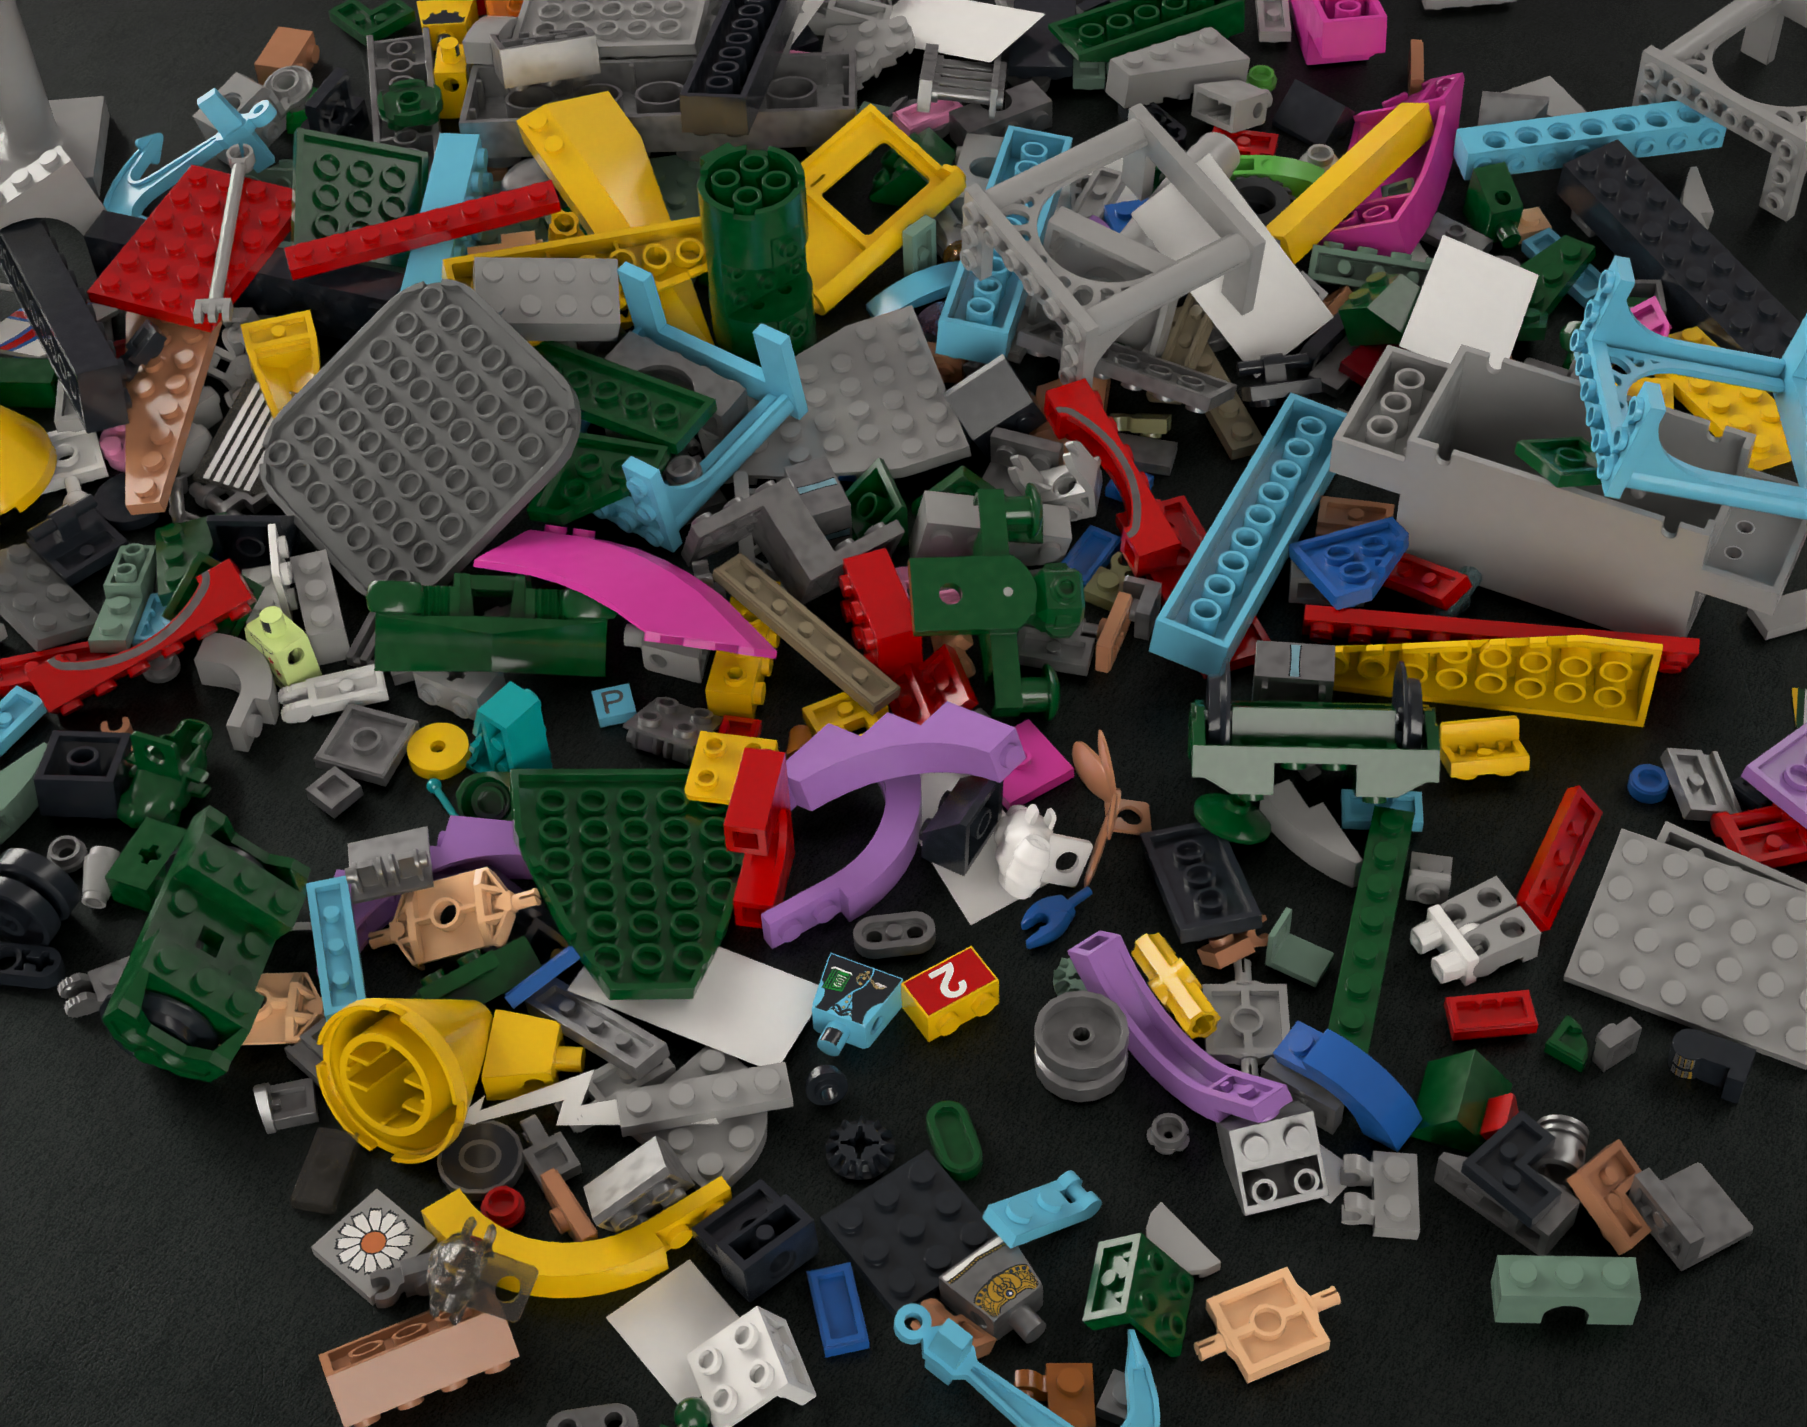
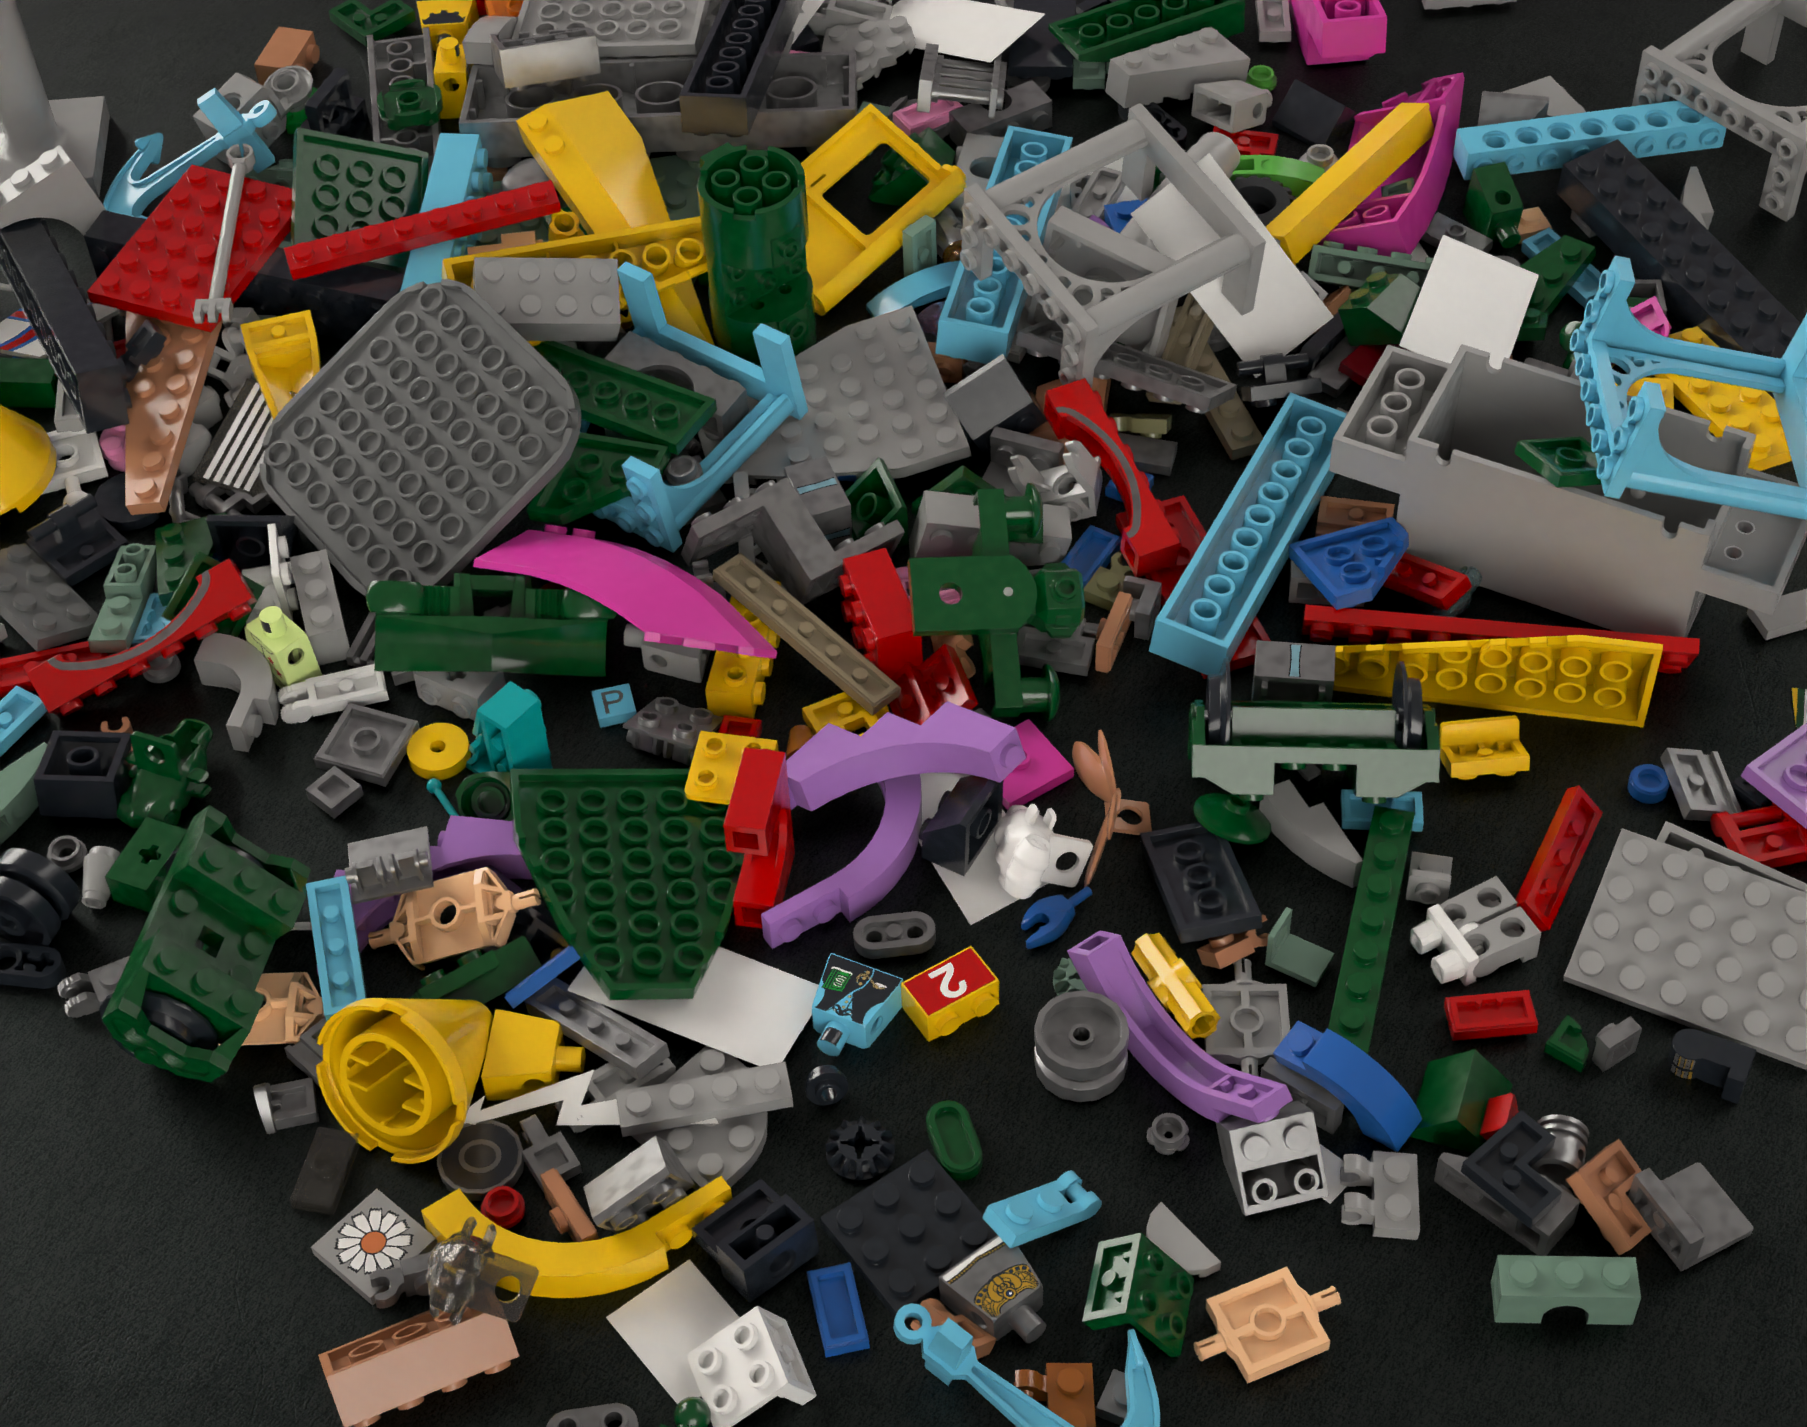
(1415, 67): nougat tile -> none

